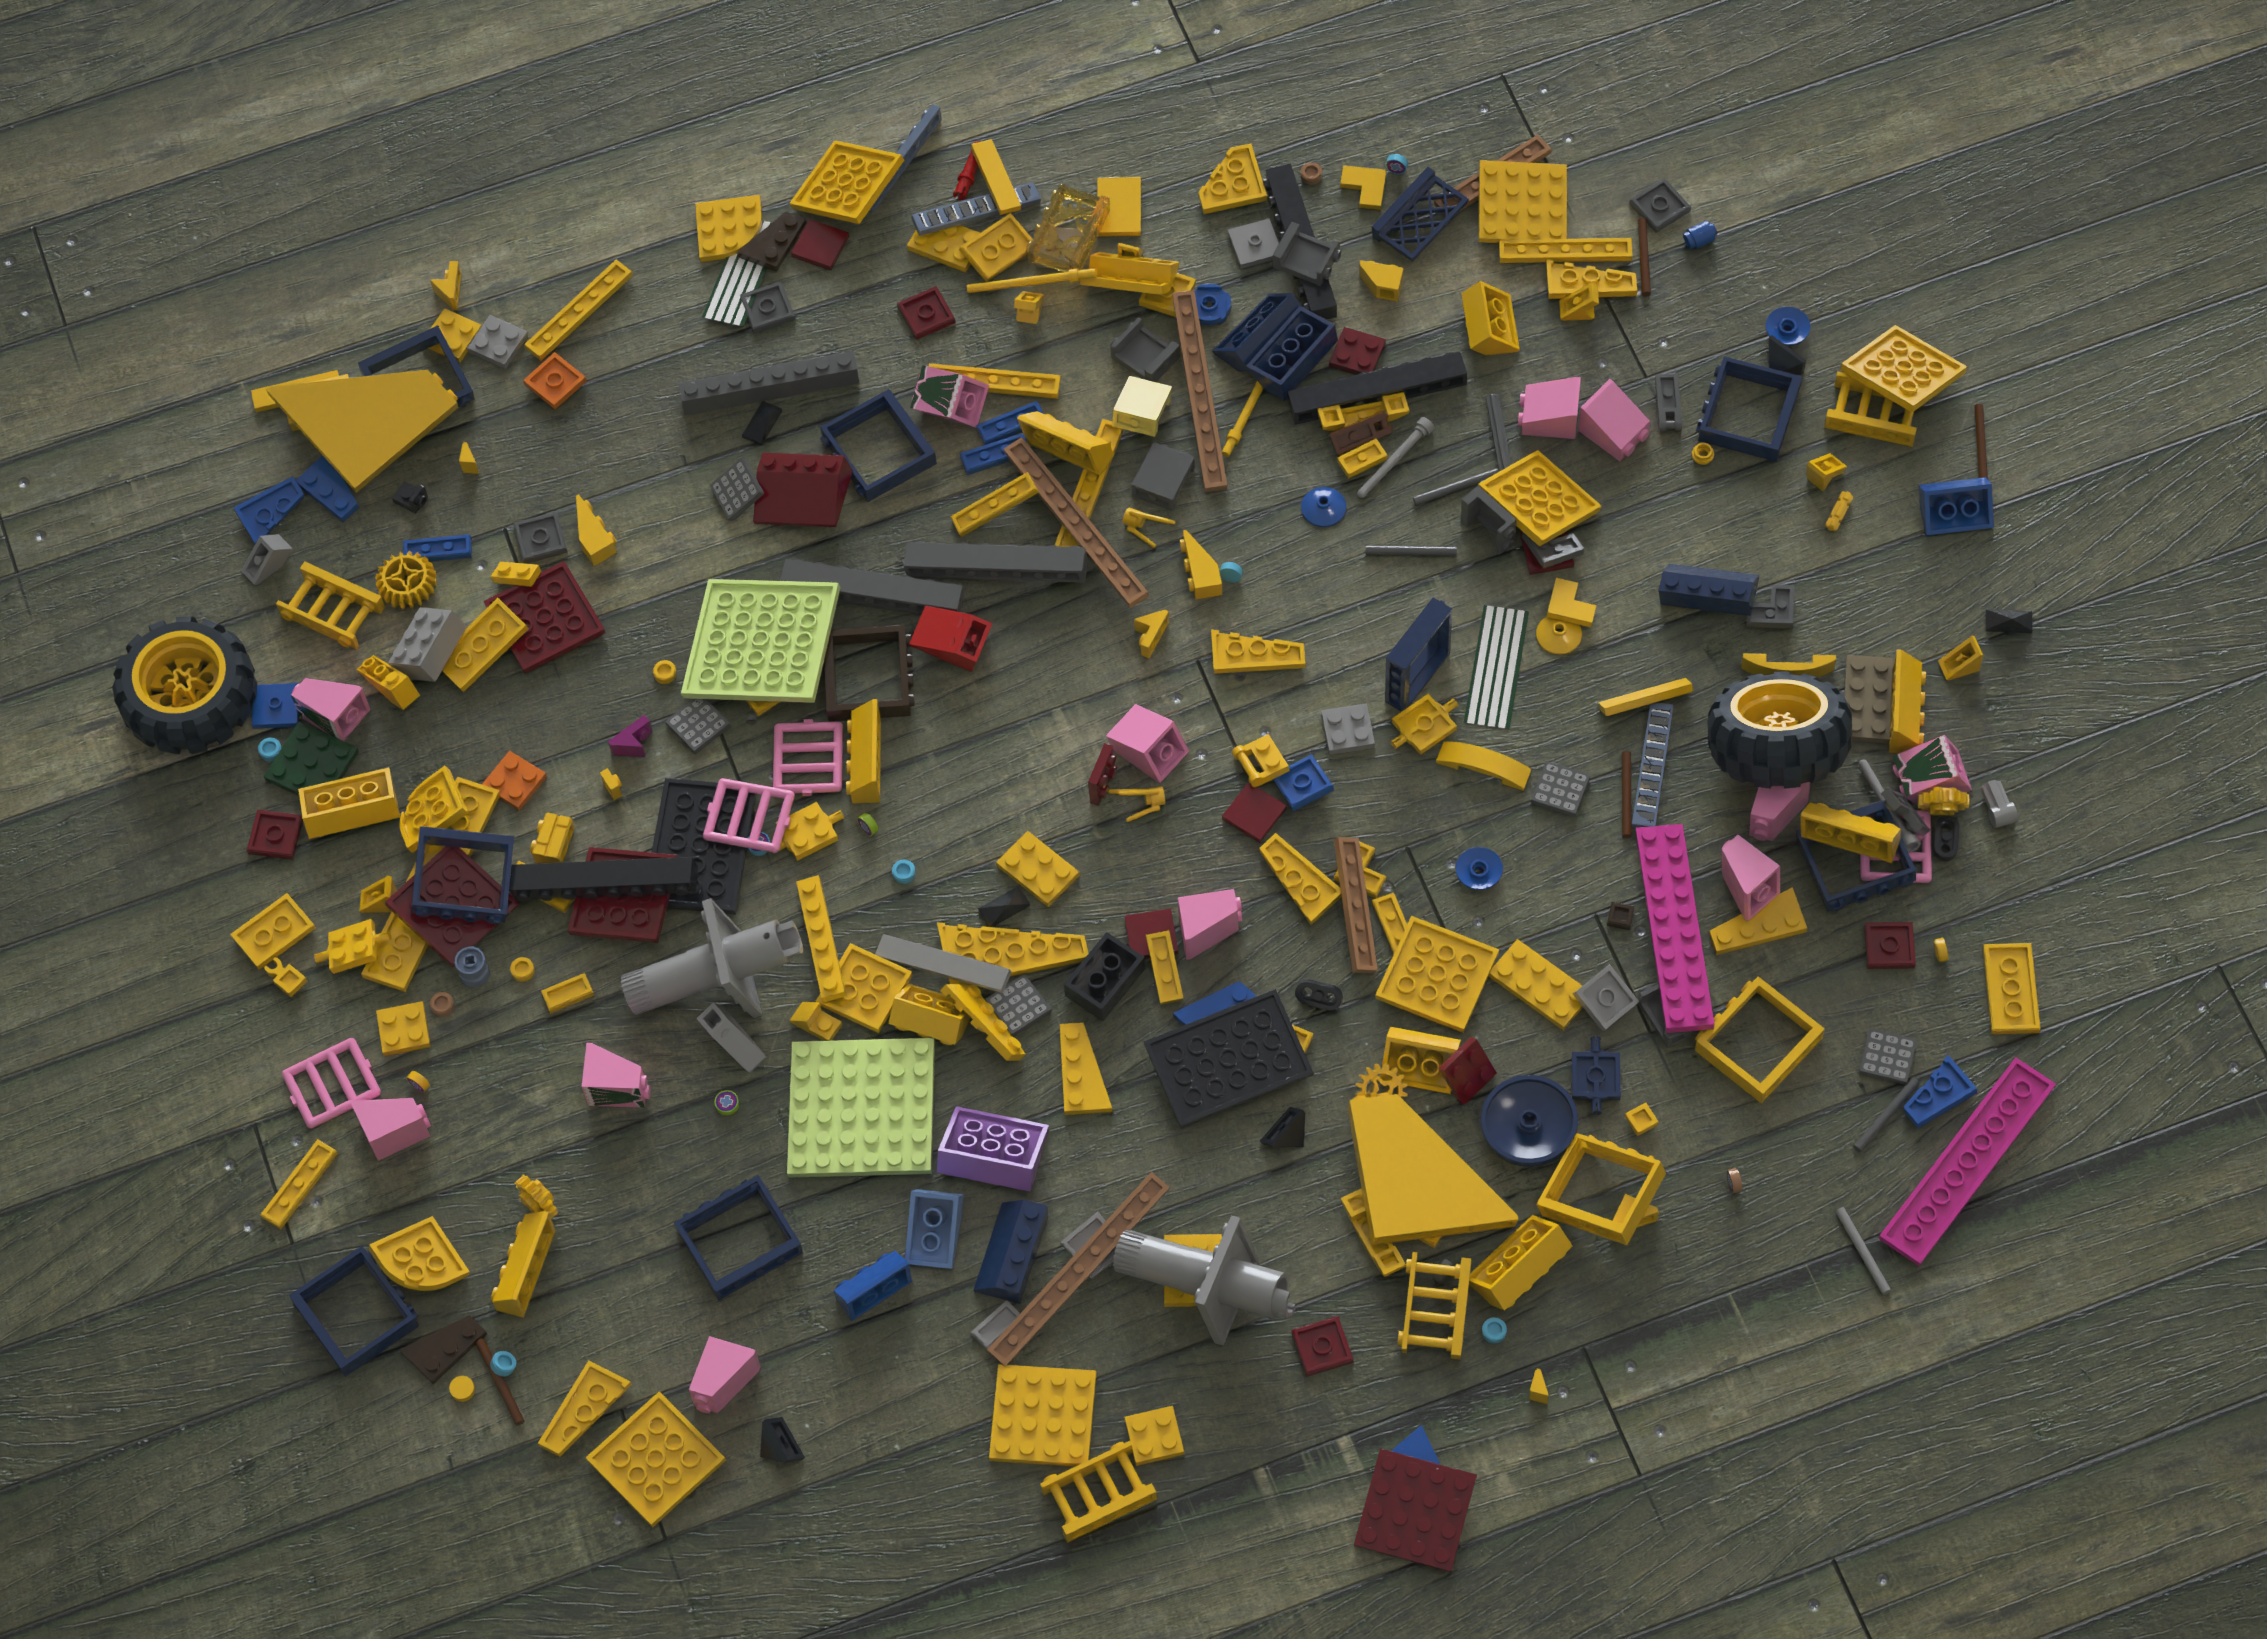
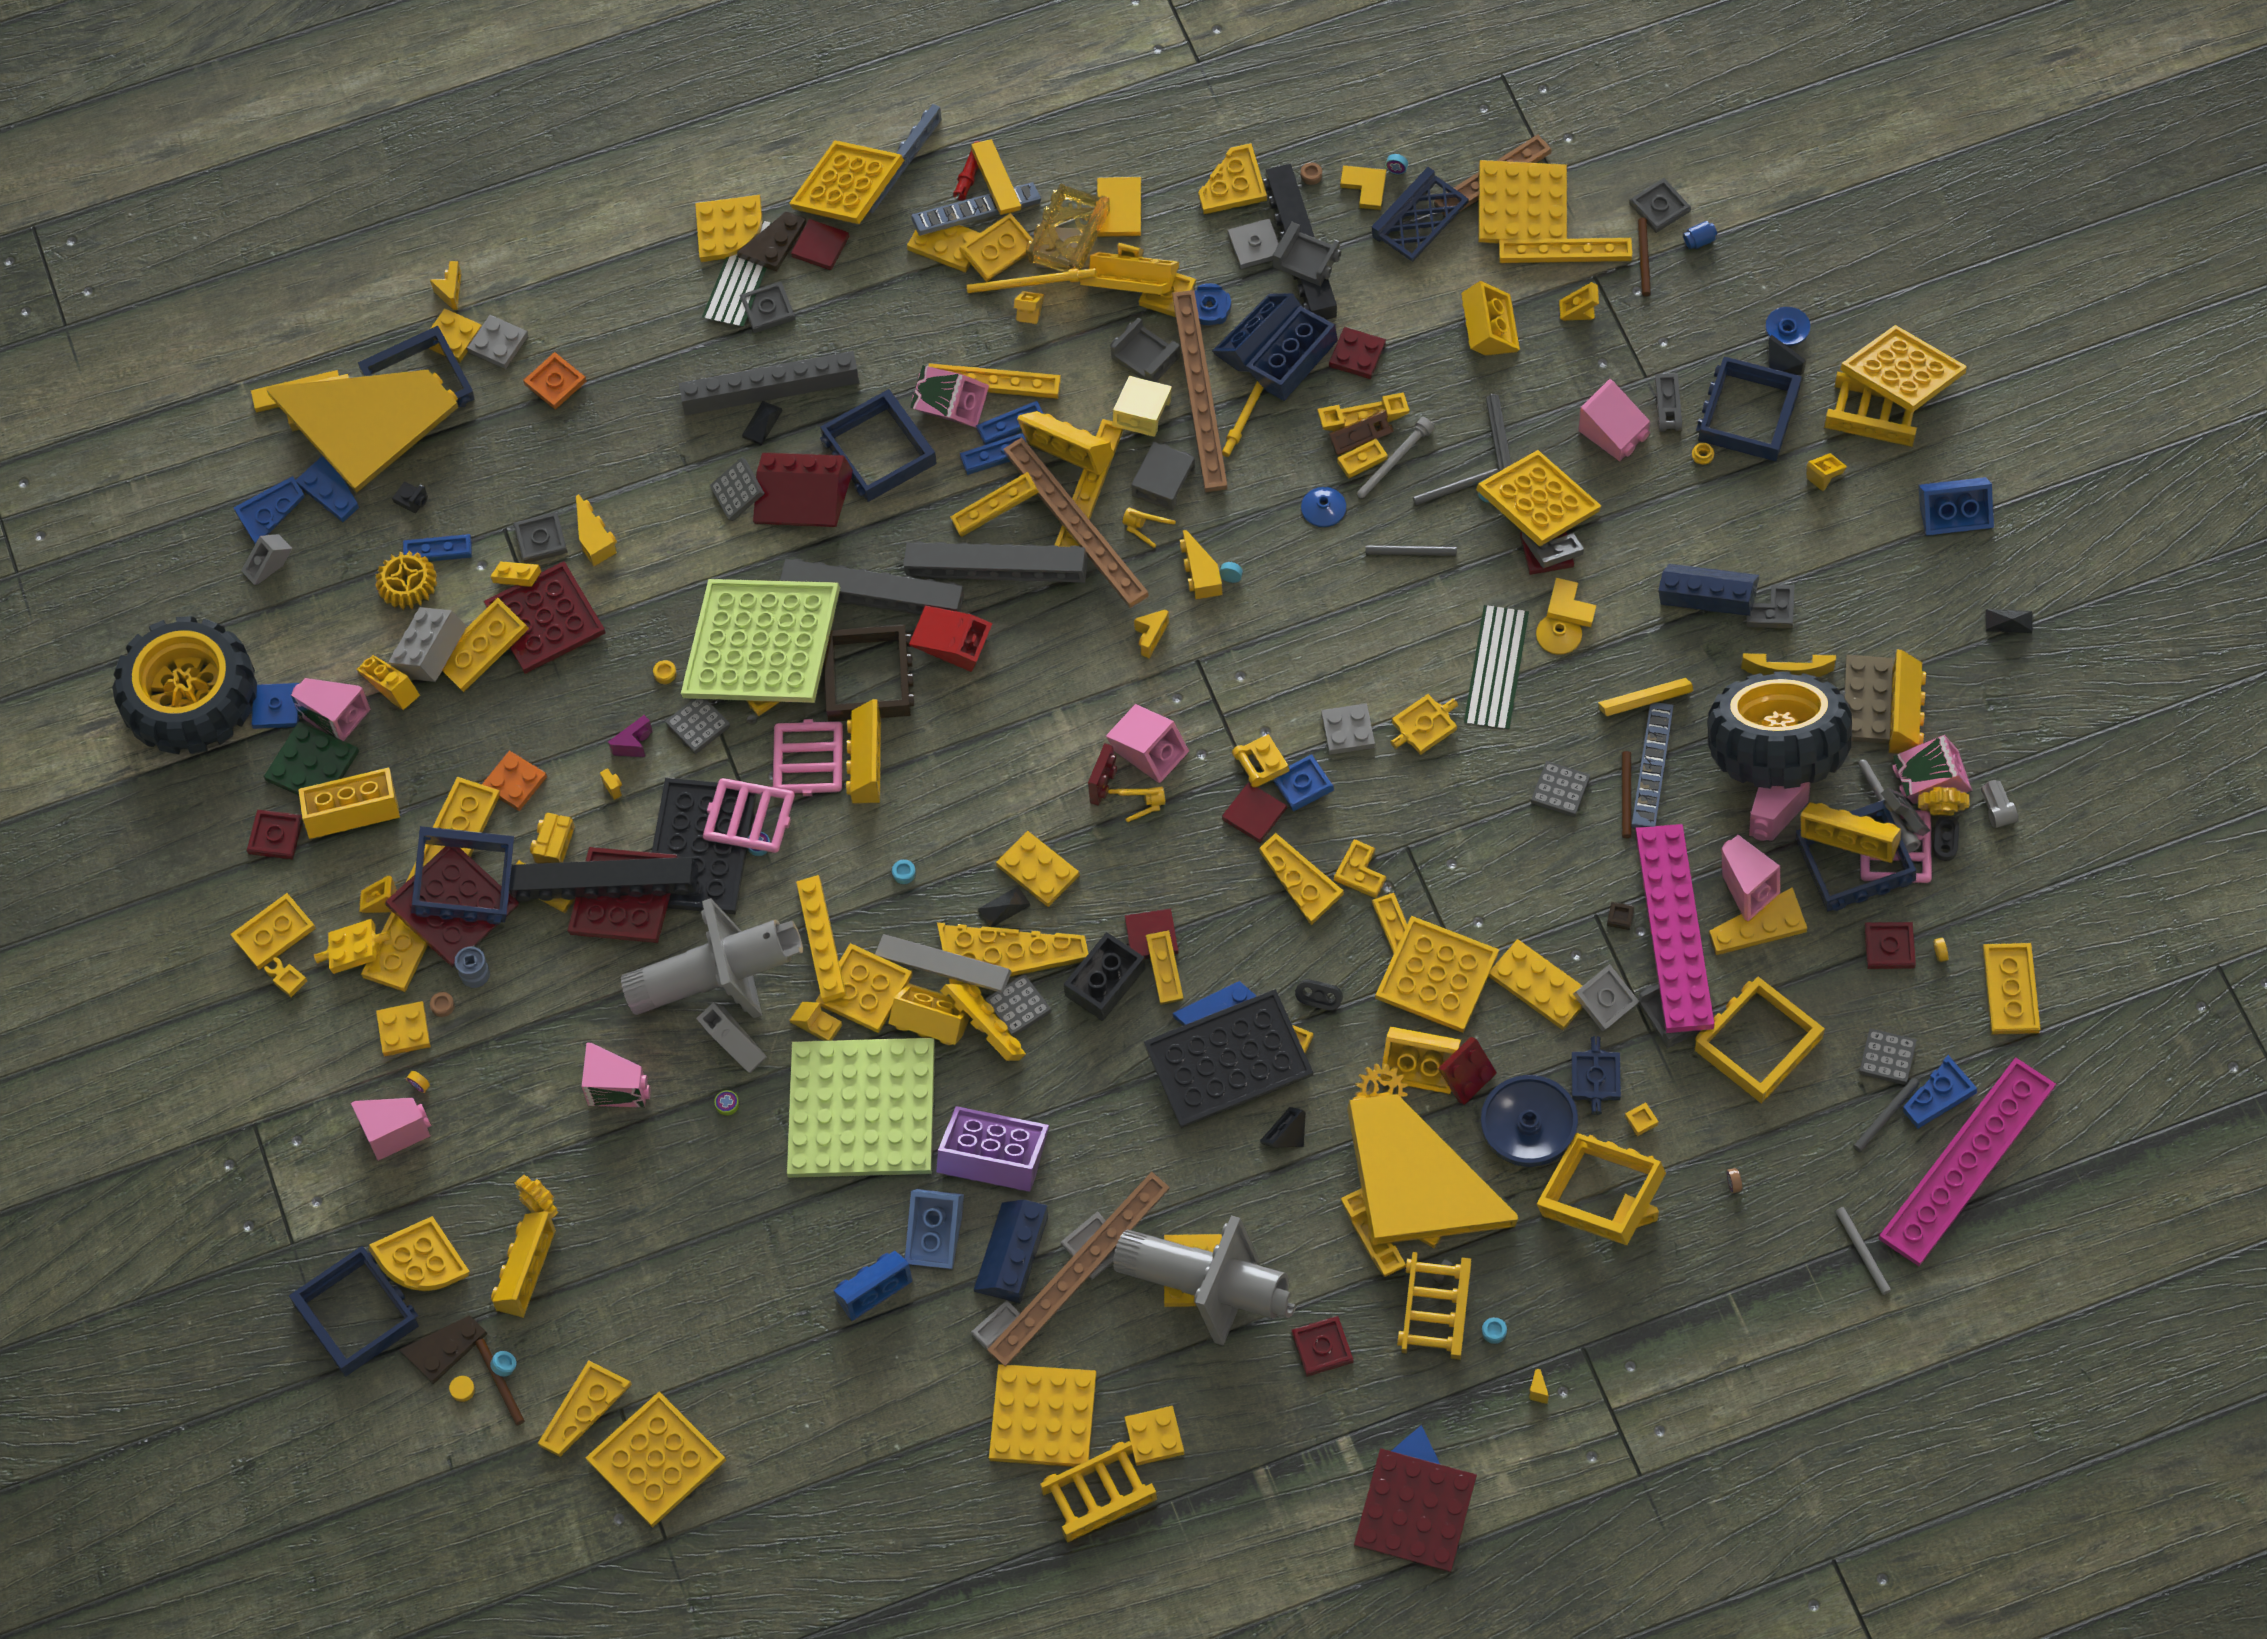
(269, 749): medium azure tile -> none
(299, 1184): yellow tile -> none
(309, 1065): bright pink bar -> none
(331, 585): yellow fence -> none
(432, 804): yellow plate -> none
(467, 460): yellow slope -> none
(522, 969): yellow tile -> none
(567, 993): yellow tile -> none
(578, 310): yellow plate -> none
(722, 1374): bright pink slope -> none
(757, 1267): dark blue window -> none
(778, 1442): black slope -> none
(810, 831): yellow plate -> none
(867, 824): lime tile -> none
(926, 313): dark red tile -> none
(1082, 1080): yellow wing -> none
(1208, 919): bright pink slope -> none
(1248, 654): yellow wing -> none
(1355, 905): medium nougat plate -> none
(1382, 279): yellow slope -> none
(1405, 681): dark blue window -> none
(1412, 378): black brick -> none
(1479, 859): blue dish -> none
(1482, 507): dark grey panel -> none
(1484, 761): yellow slope -> none
(1519, 1262): yellow slope -> none
(1550, 408): bright pink slope -> none
(1567, 278): yellow wing -> none
(1839, 511): yellow axle -> none
(1962, 660): yellow slope -> none
(1980, 440): reddish brown bar -> none

